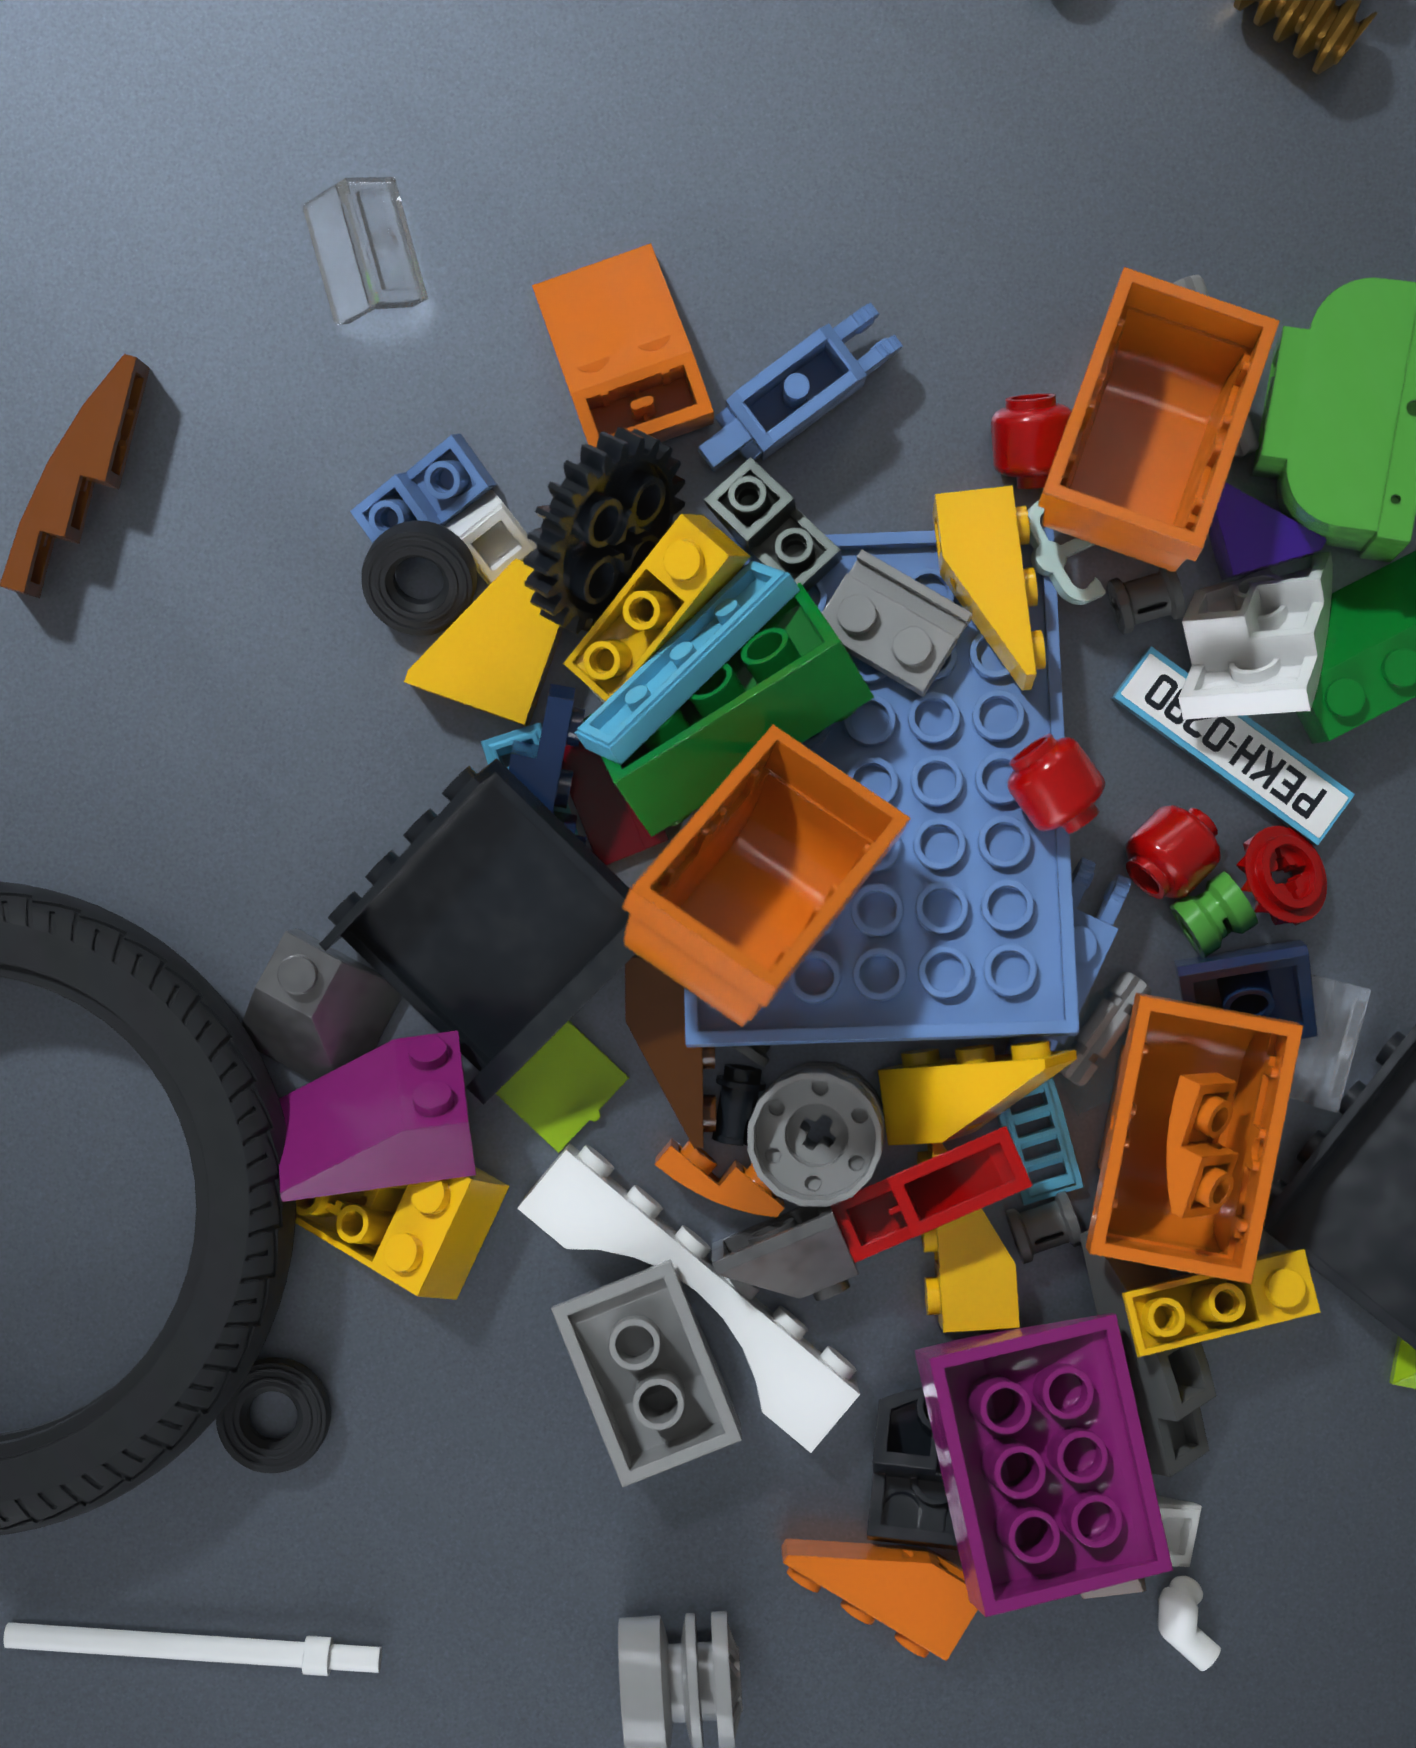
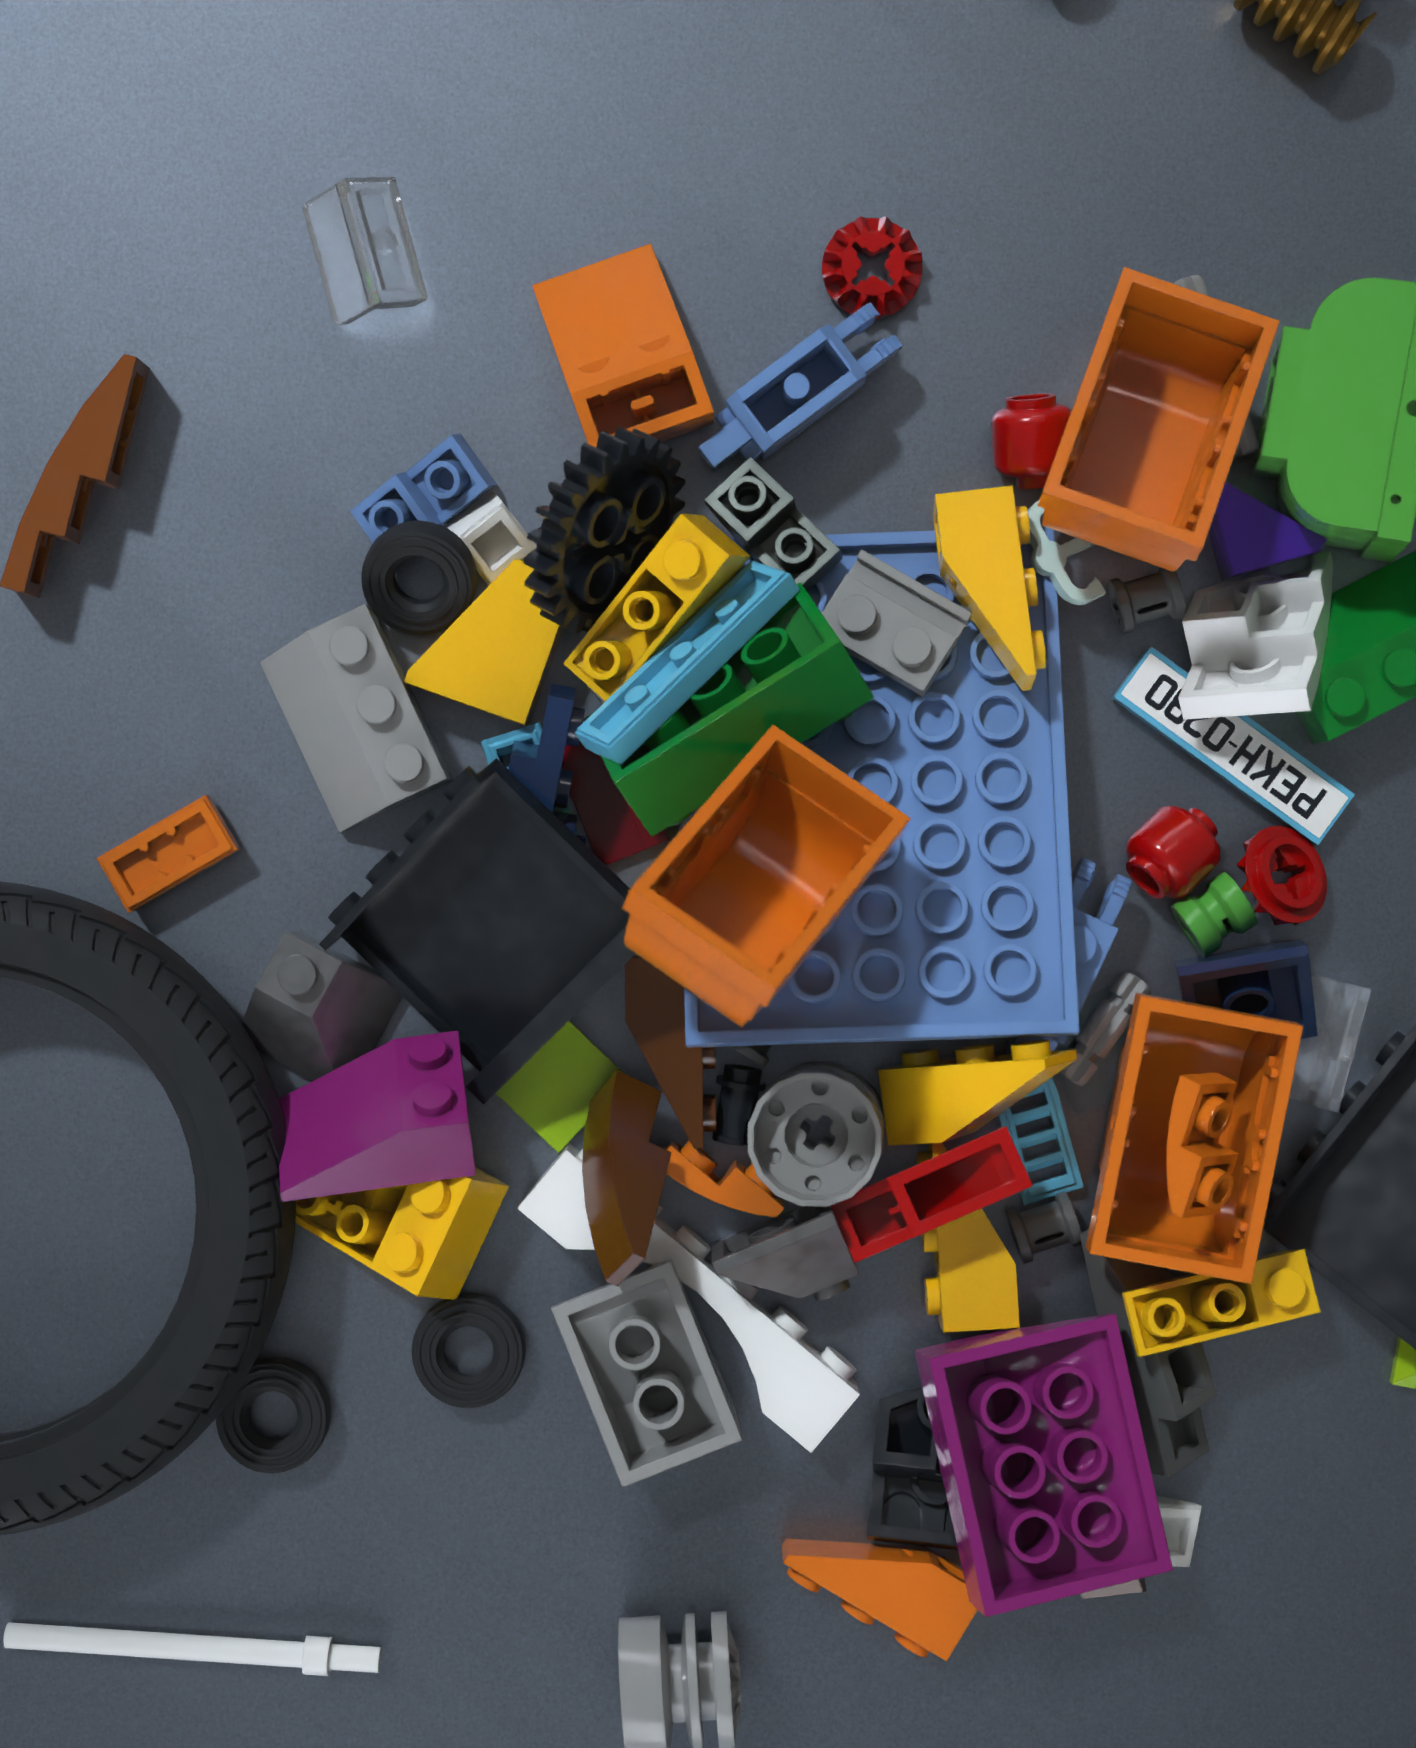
(168, 853): none -> orange plate
(355, 718): none -> light grey slope
(460, 1388): none -> black tyre
(622, 1173): none -> reddish brown slope
(842, 266): none -> red gear
(1056, 784): red head -> none
(1179, 1622): white arm -> none

